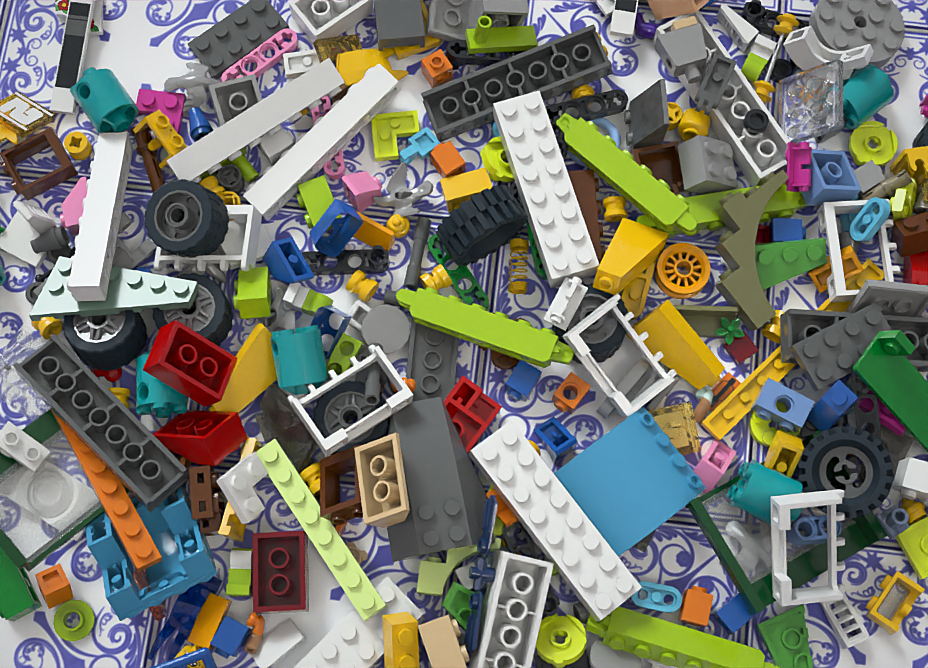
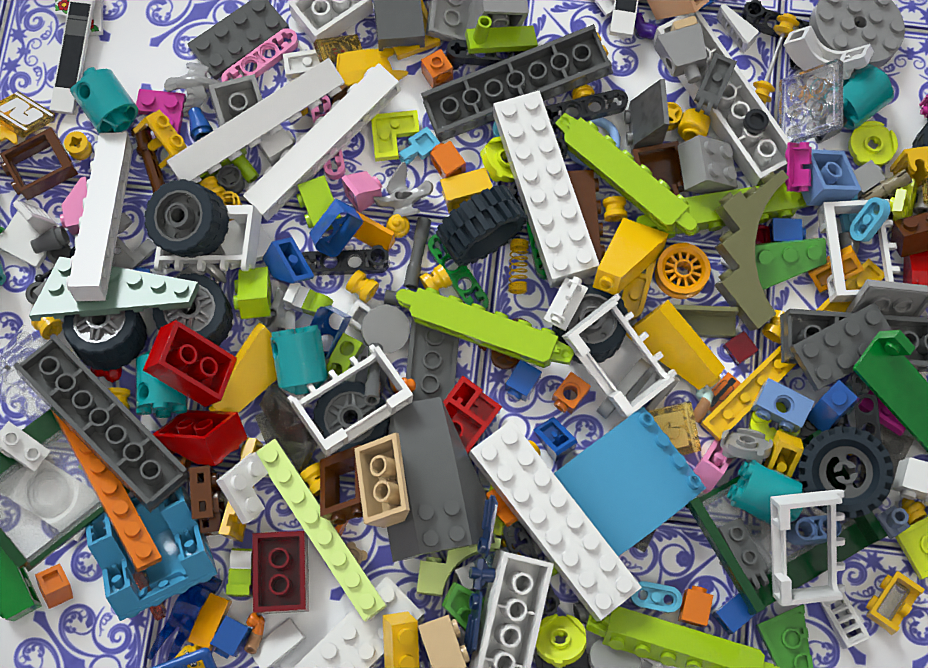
(85, 625): lime piece -> none
(729, 330): green plant -> none
(745, 552): none -> dark grey hinge
(746, 445): none -> light grey plate
(758, 58): leg -> none
(781, 70): black tile -> none

